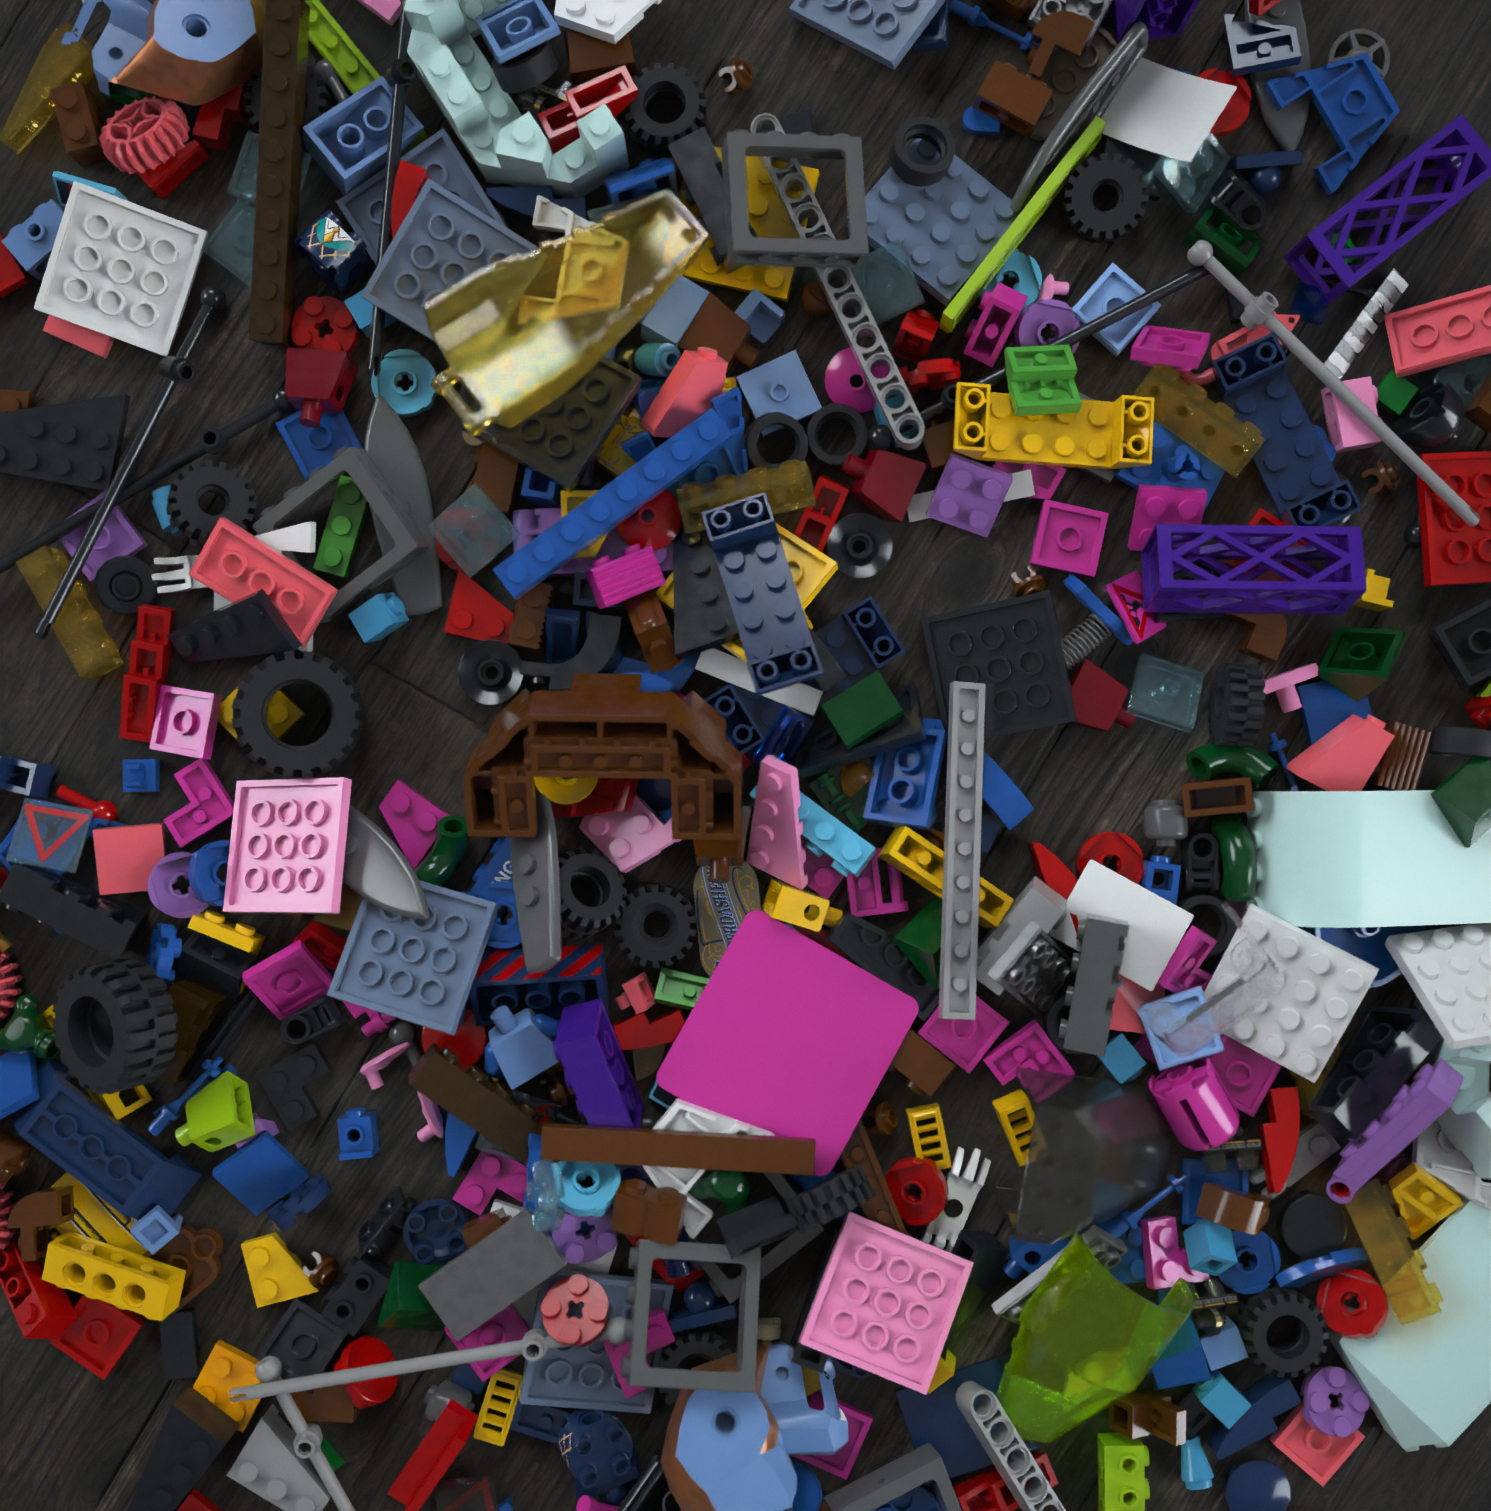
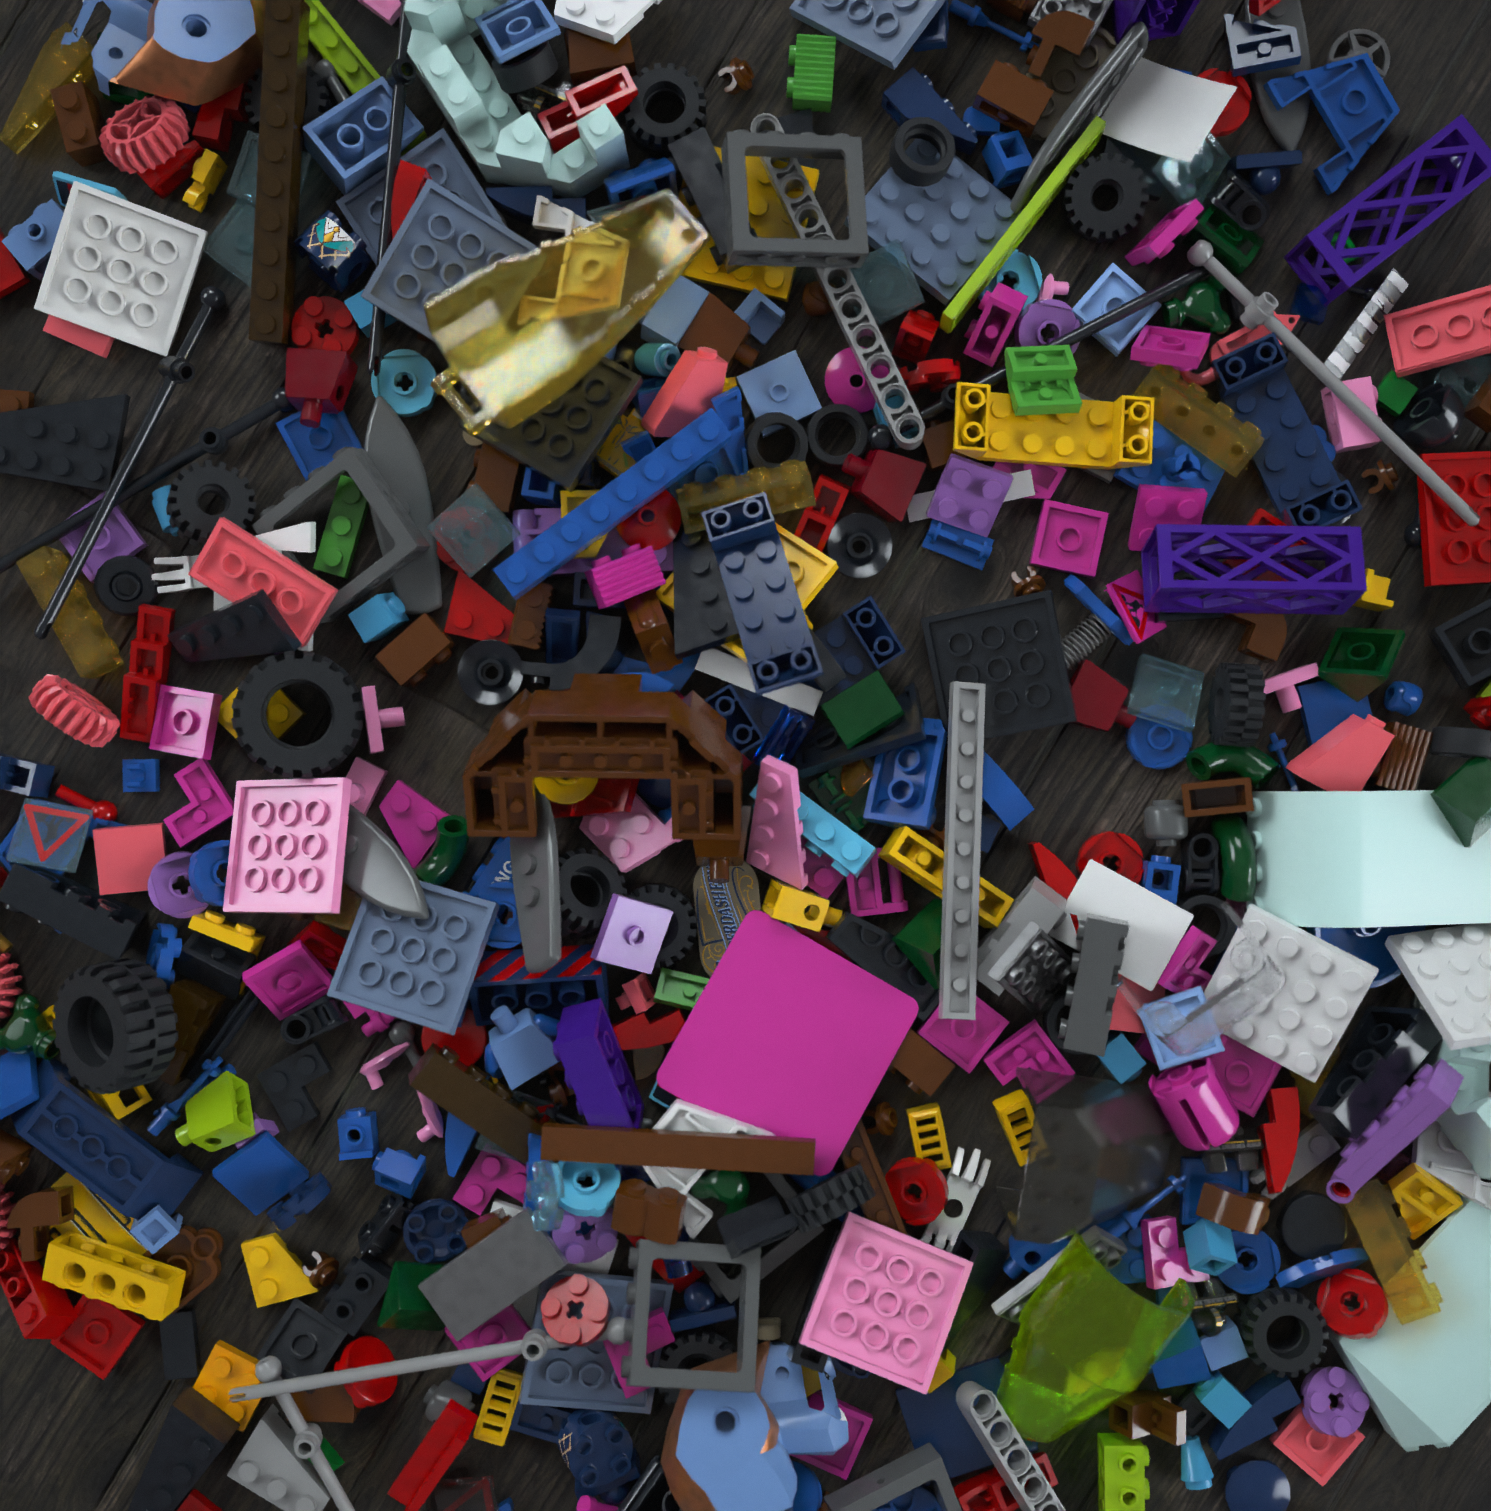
(74, 711): none -> coral gear
(206, 175): none -> yellow plate
(365, 783): none -> bright pink tile
(378, 719): none -> bright pink tile
(399, 1171): none -> blue brick
(416, 651): none -> reddish brown brick
(631, 934): none -> plate
(813, 72): none -> bright green brick
(915, 97): none -> dark blue slope
(958, 544): none -> blue hinge
(1007, 158): none -> blue brick
(1157, 744): none -> blue tile
(1159, 239): none -> dark pink plate
(1199, 308): none -> dark green animal
(1403, 698): none -> blue piece

